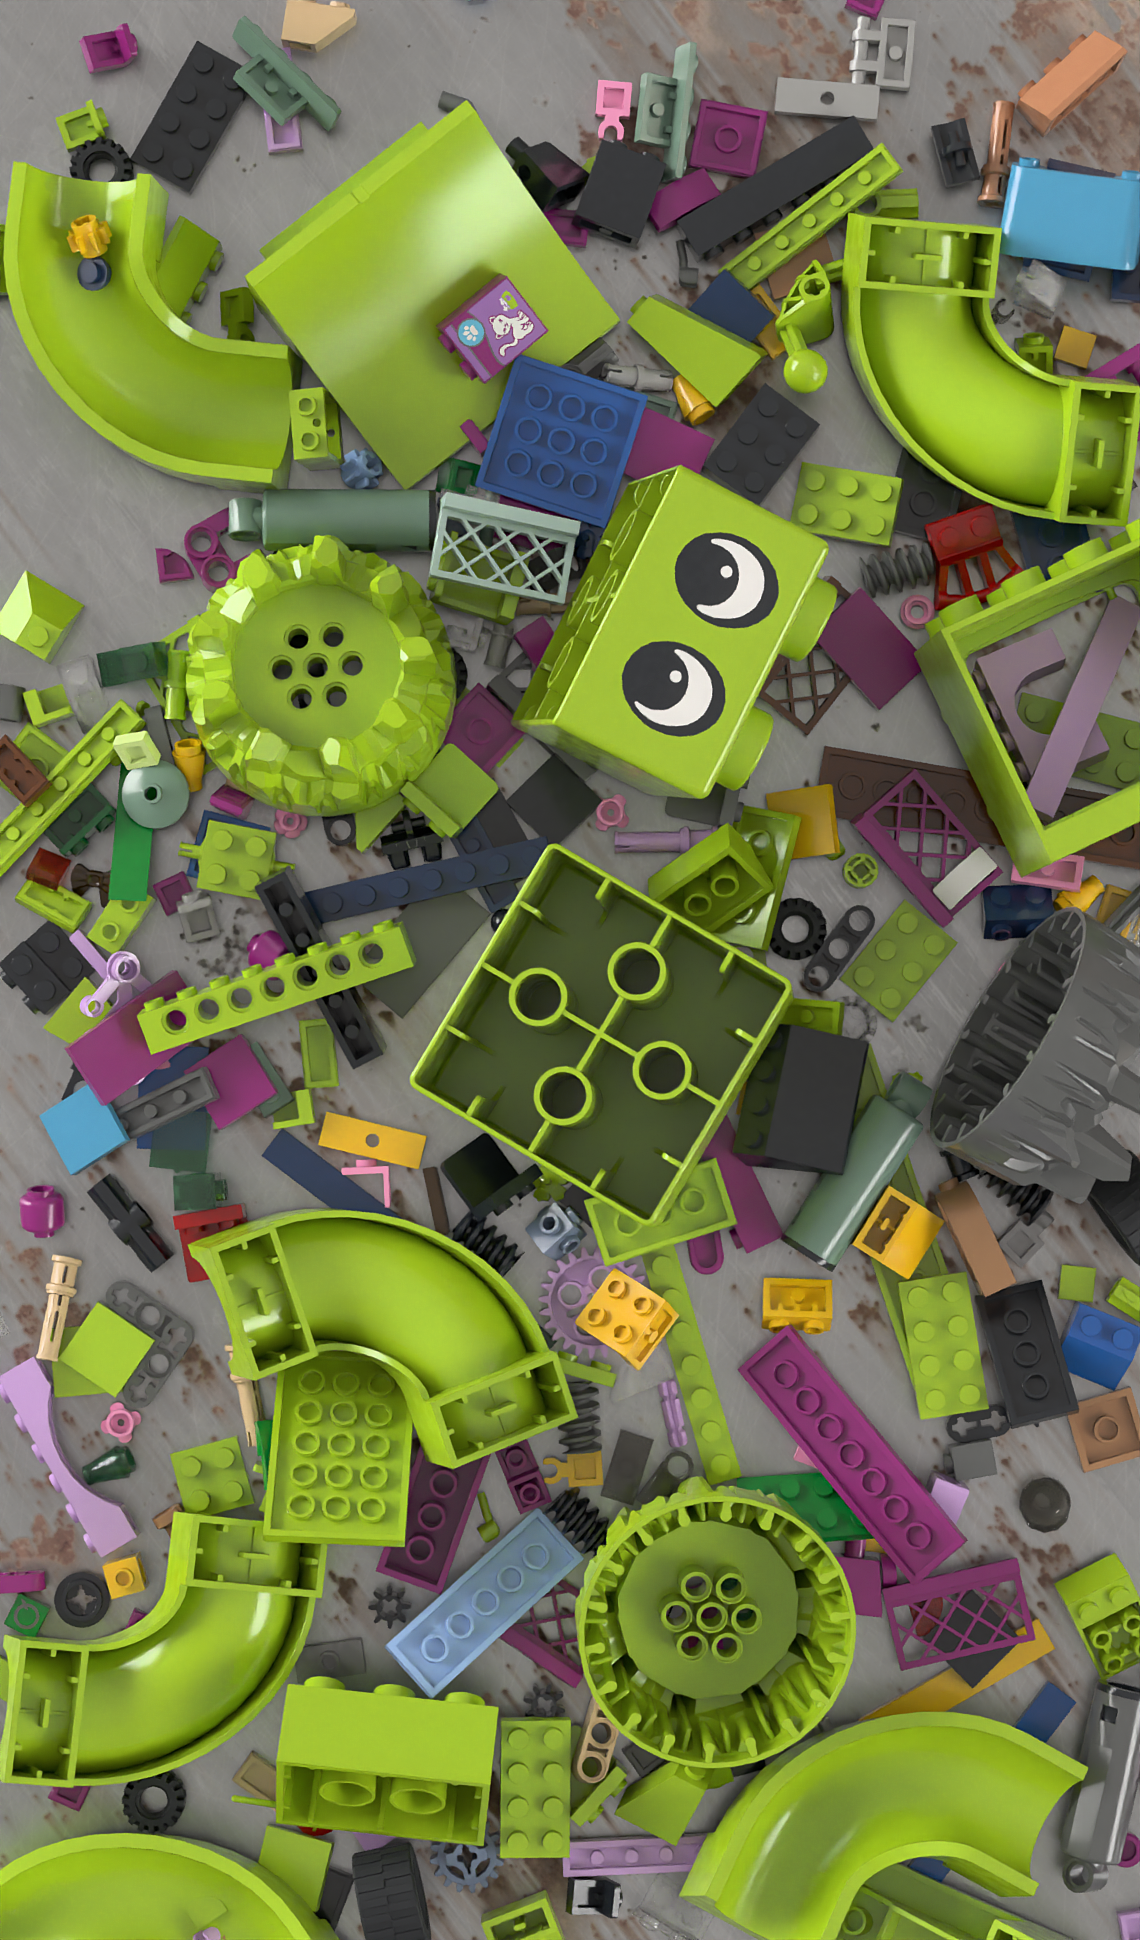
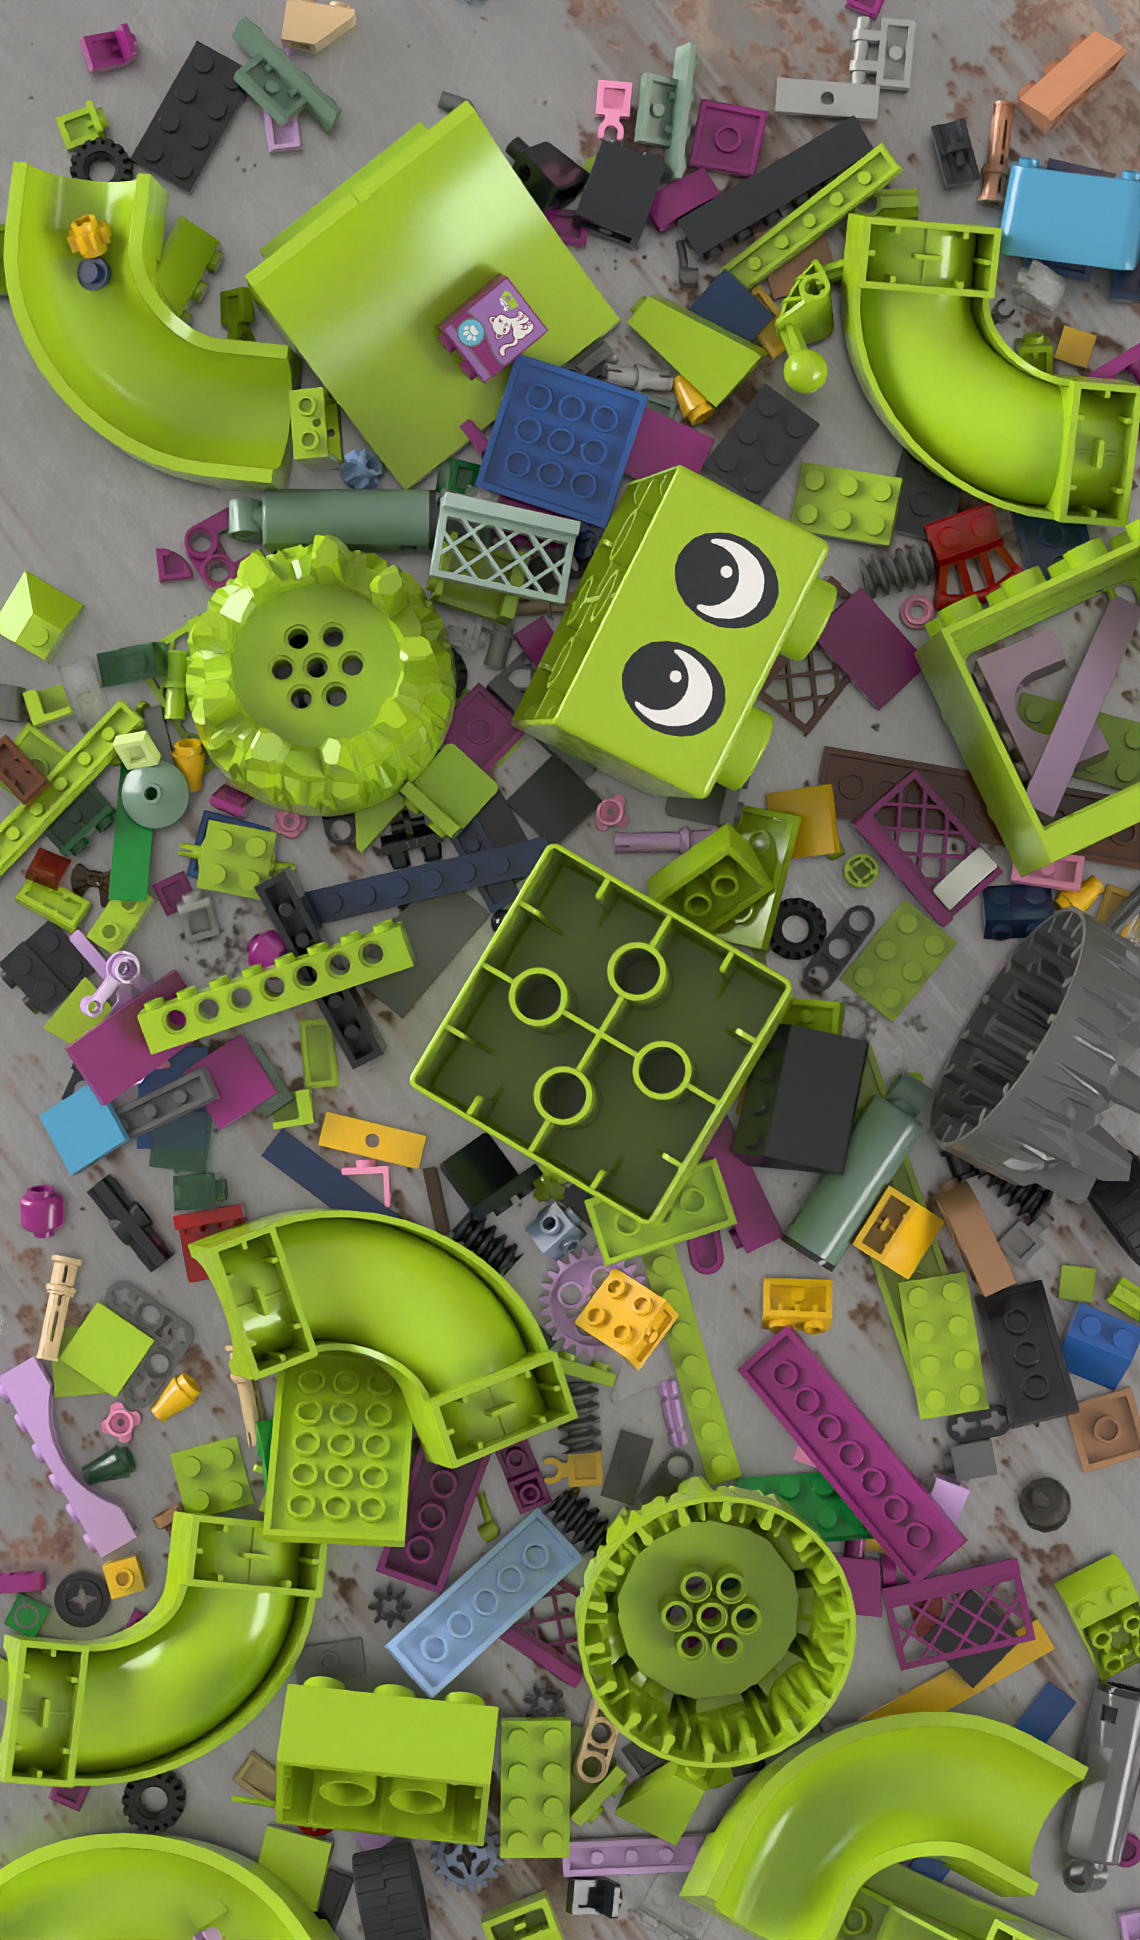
(177, 1396): none -> yellow cone

